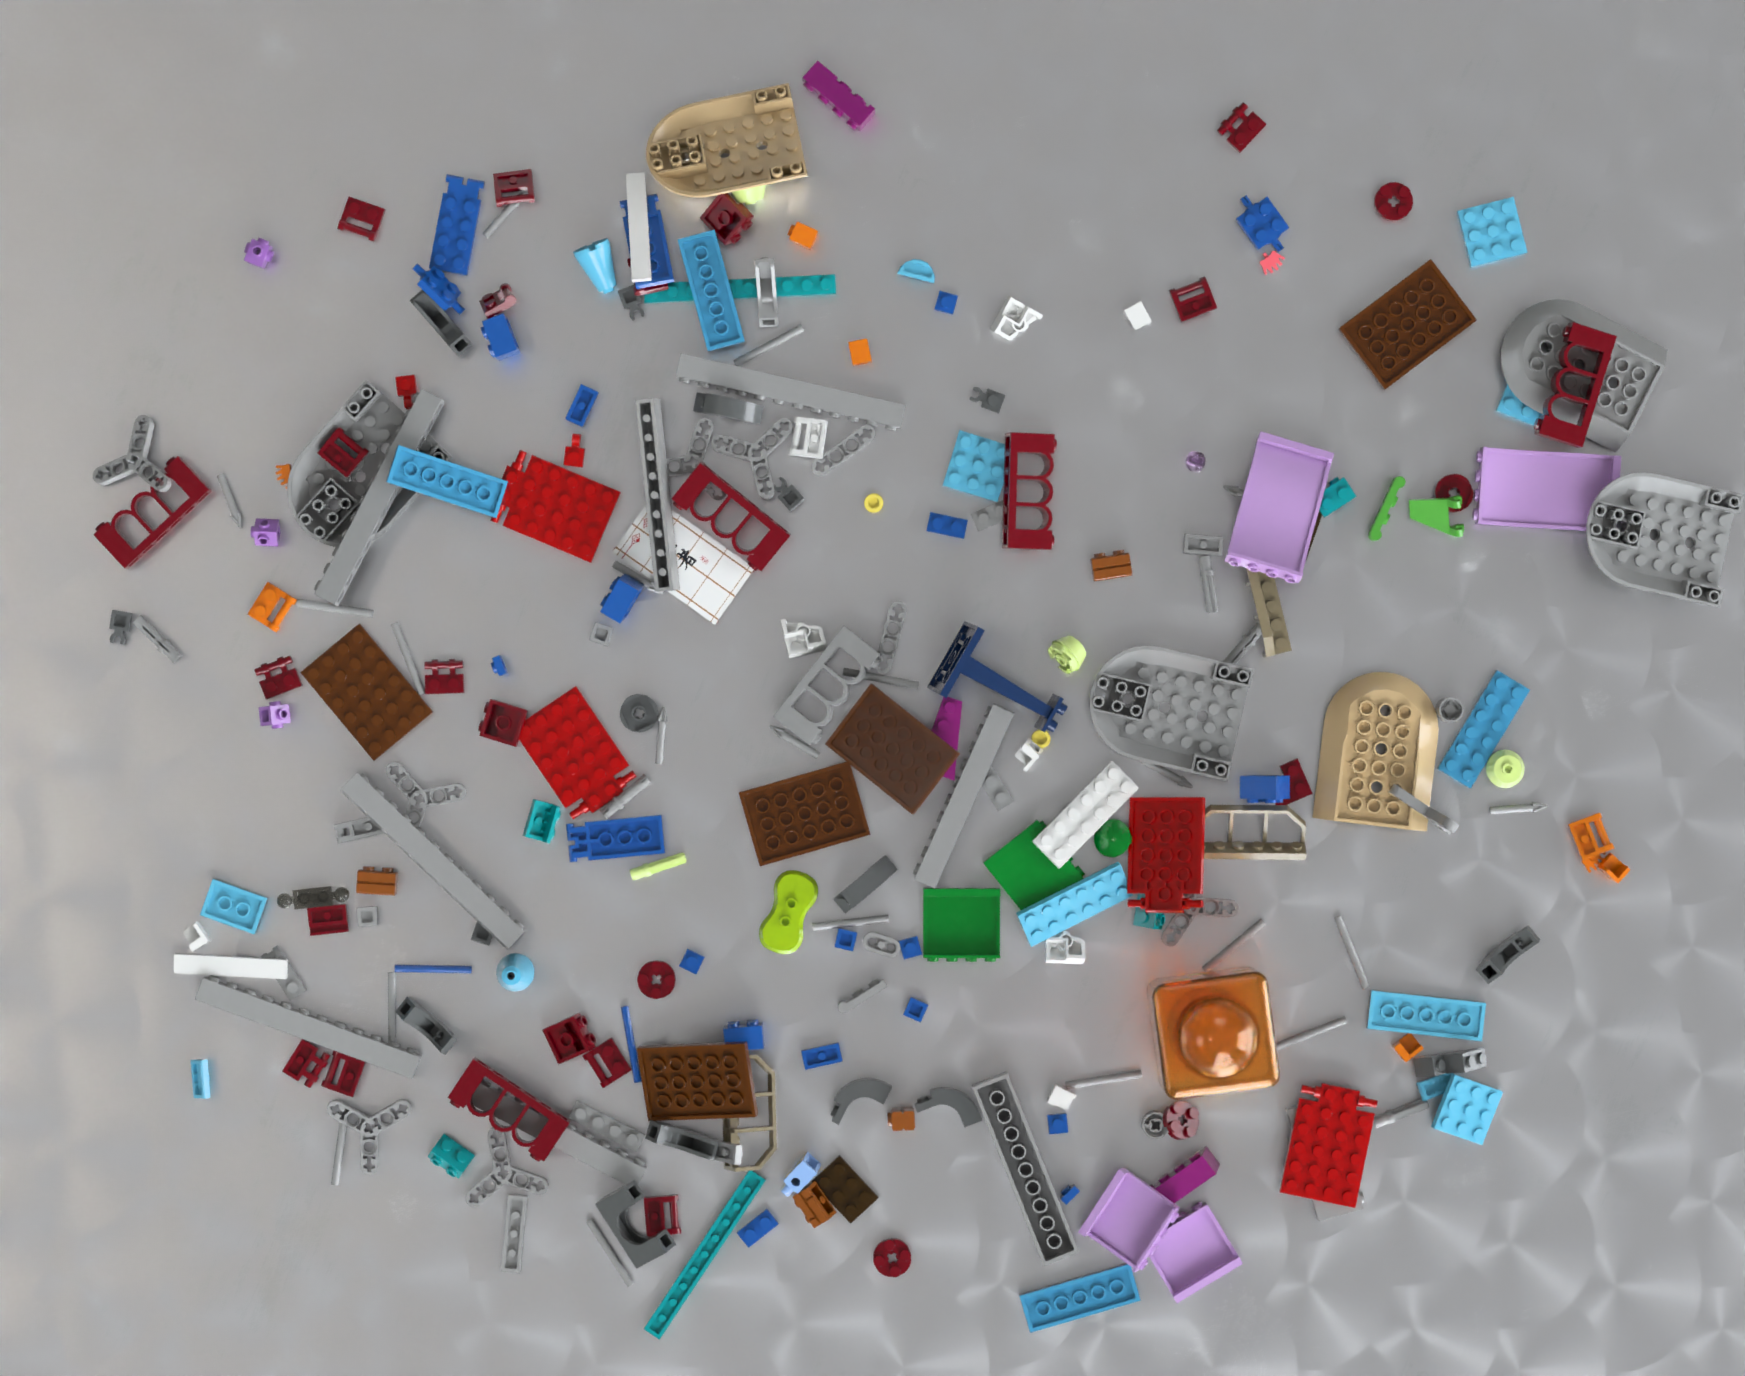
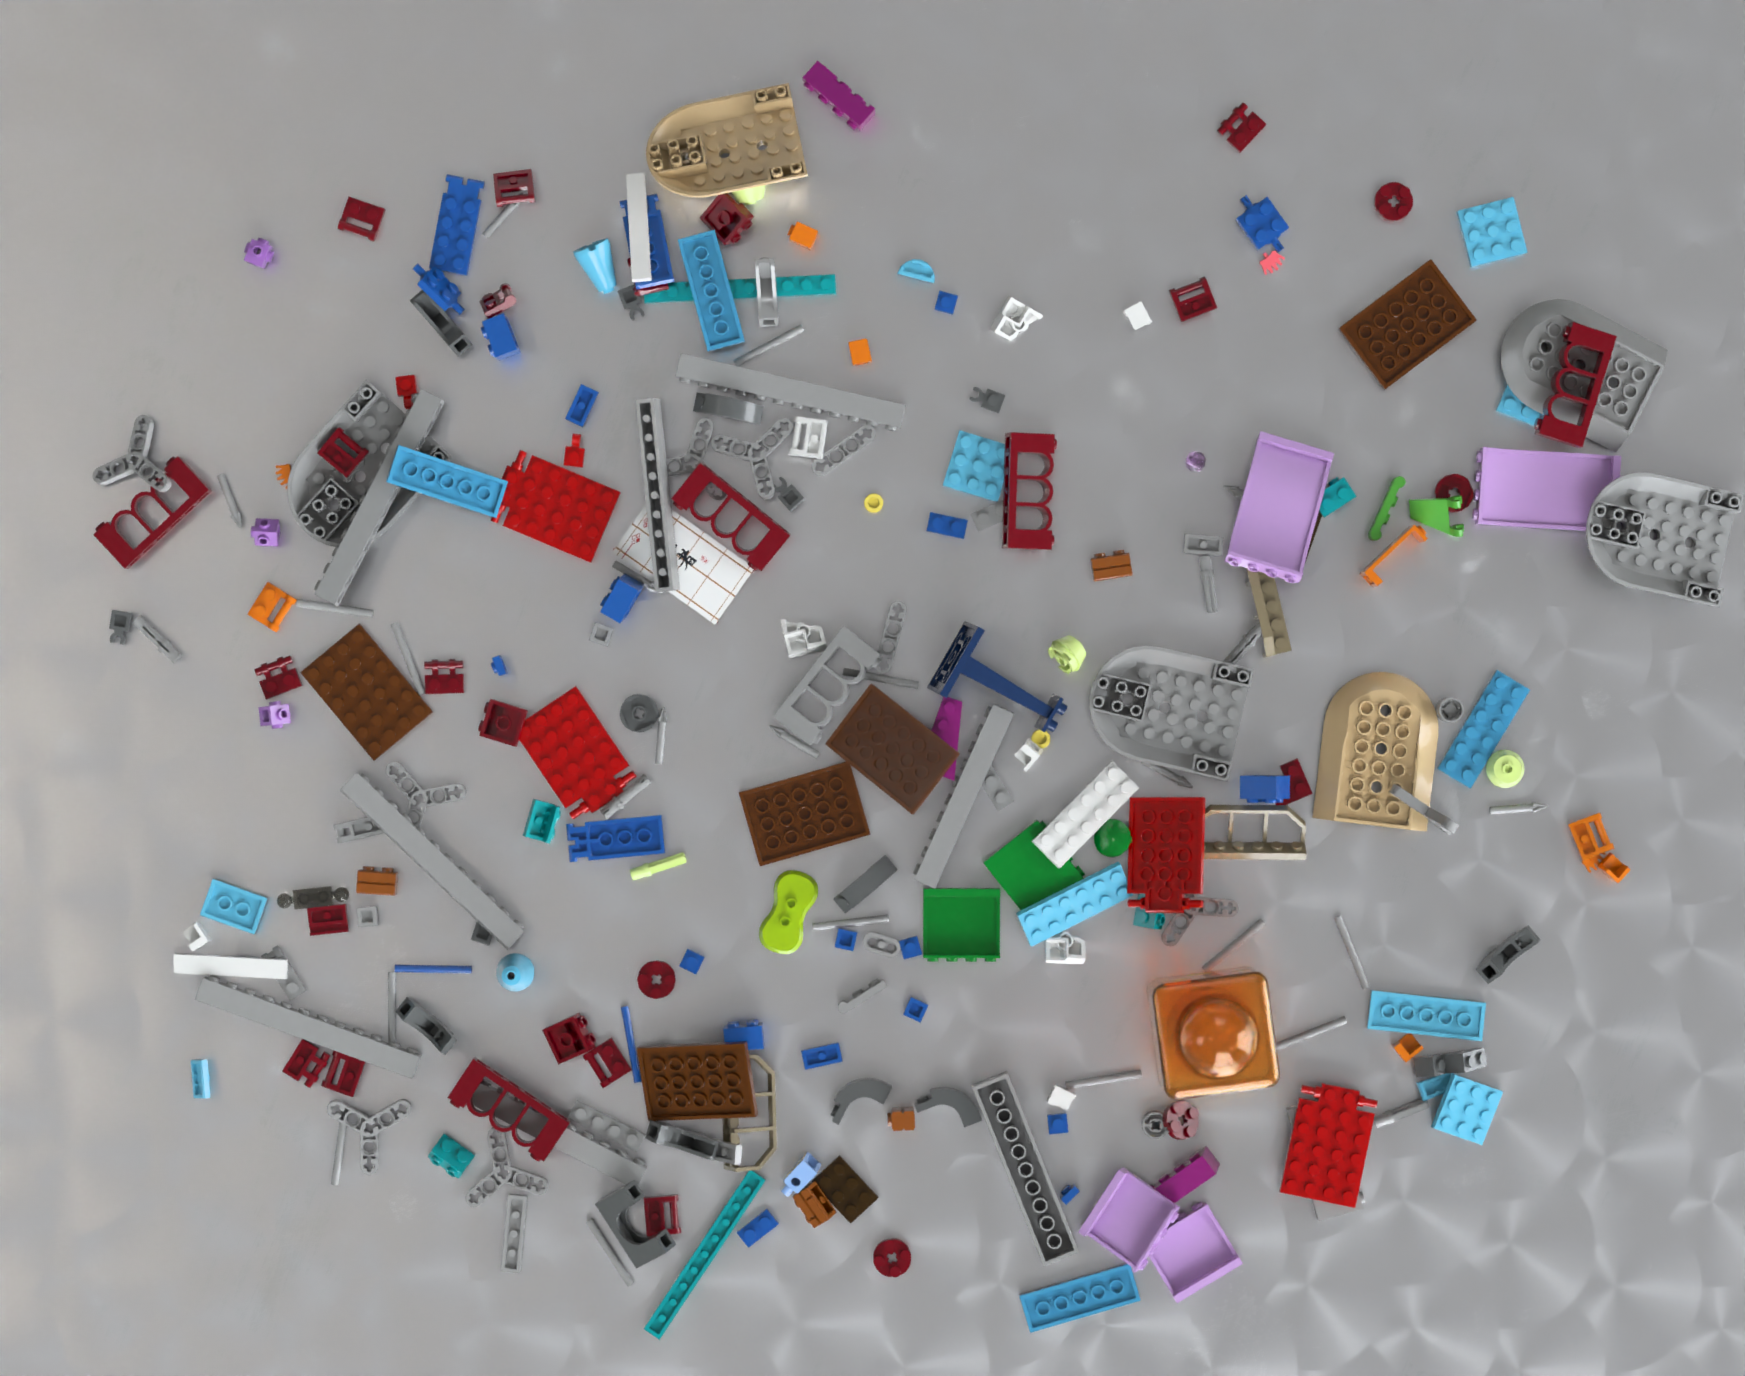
(1368, 573): none -> orange panel

